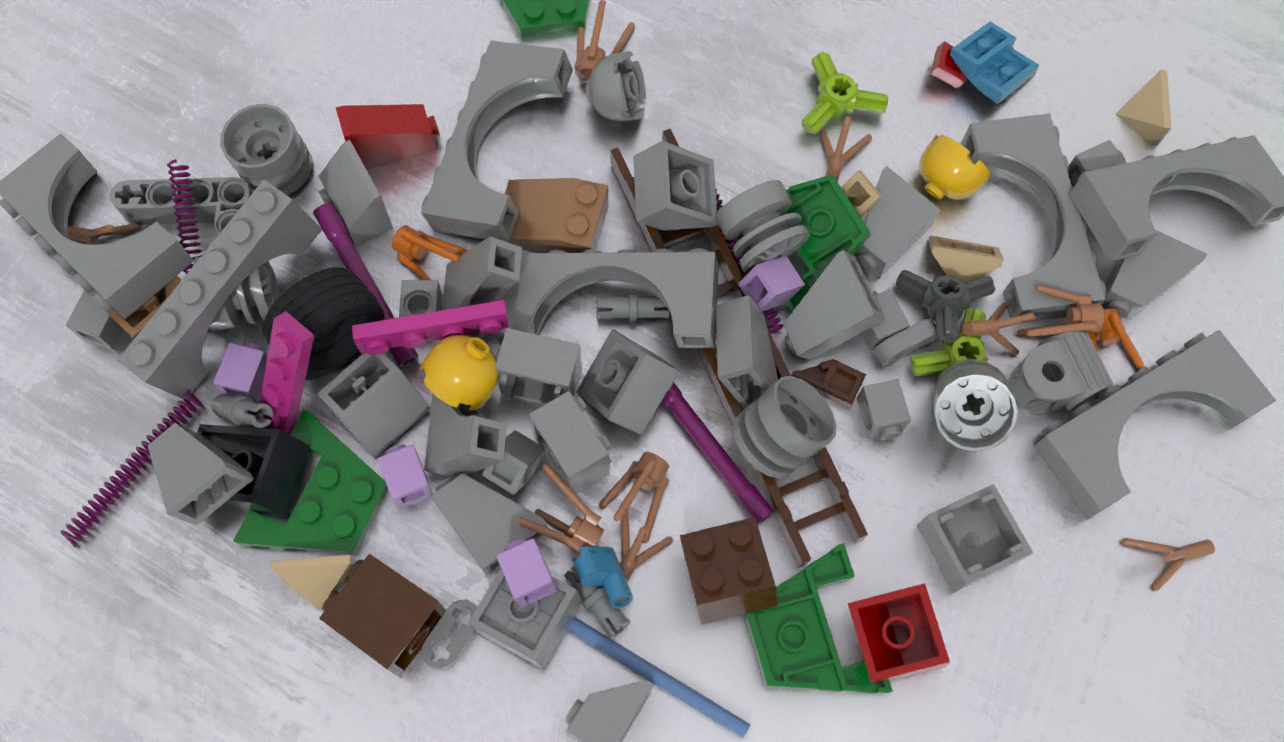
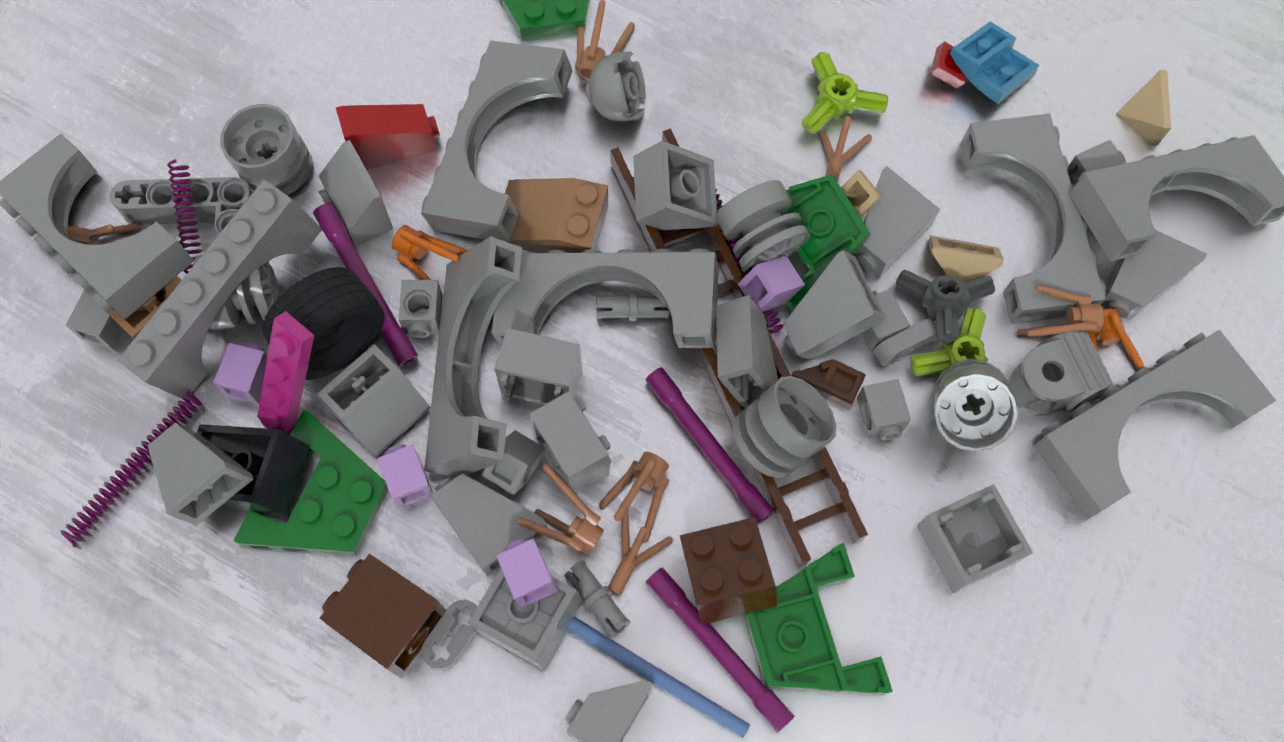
(242, 410): light grey pin -> none
(316, 576): tan slope -> none
(419, 329): dark pink plate -> none
(461, 371): yellow cylinder -> none
(601, 568): dark azure piece -> none
(627, 382): light grey slope -> none
(762, 697): none -> magenta piece
(898, 634): red slope -> none
(950, 170): yellow cylinder -> none
(992, 326): nougat plant -> none
(1179, 554): nougat plant -> none

